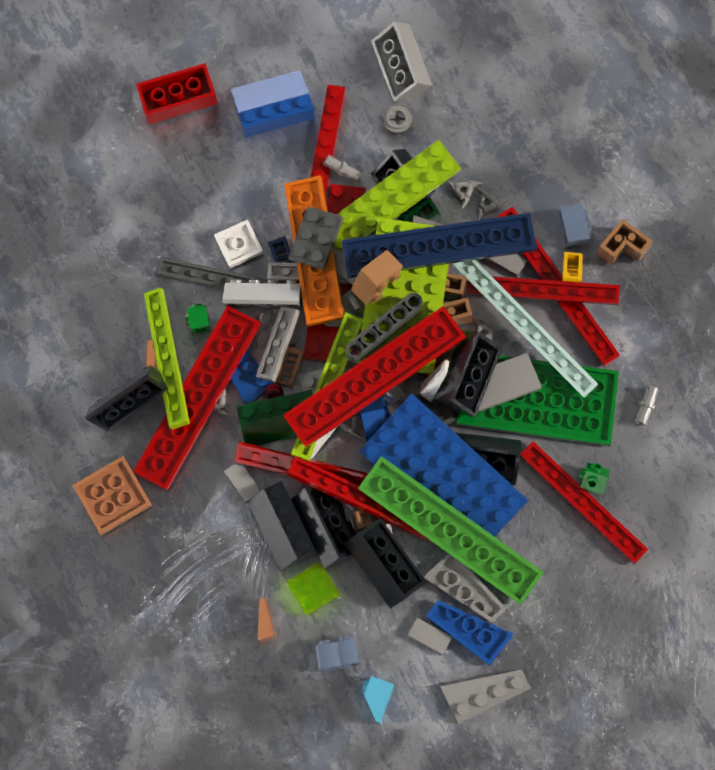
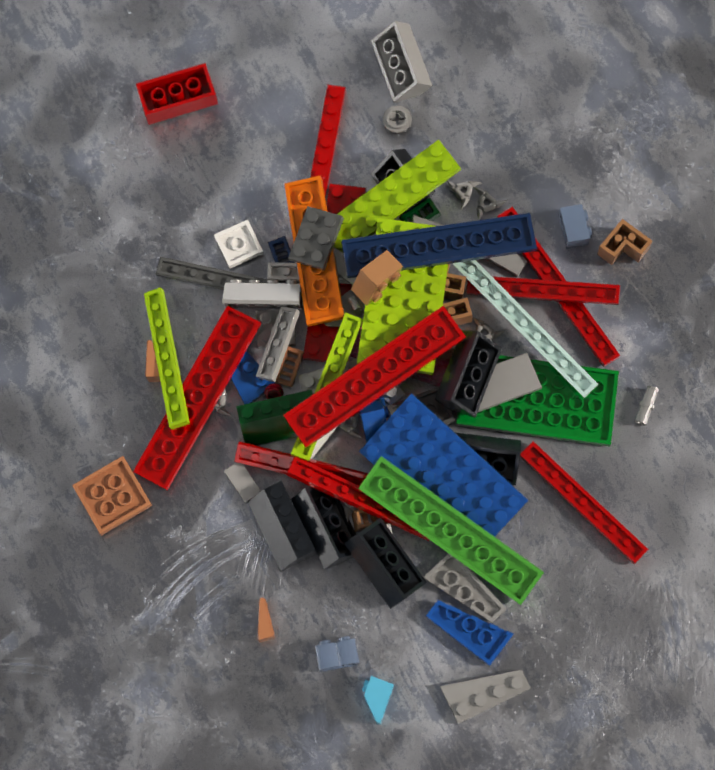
(127, 398): black slope -> none
(198, 319): green brick -> none
(273, 103): blue slope -> none
(313, 589): clear neon green plate -> none
(342, 168): light grey pin -> none
(387, 319): dark grey beam -> none
(429, 636): light grey tile -> none
(432, 383): white slope -> none
(572, 267): yellow slope -> none
(594, 478): green brick -> none

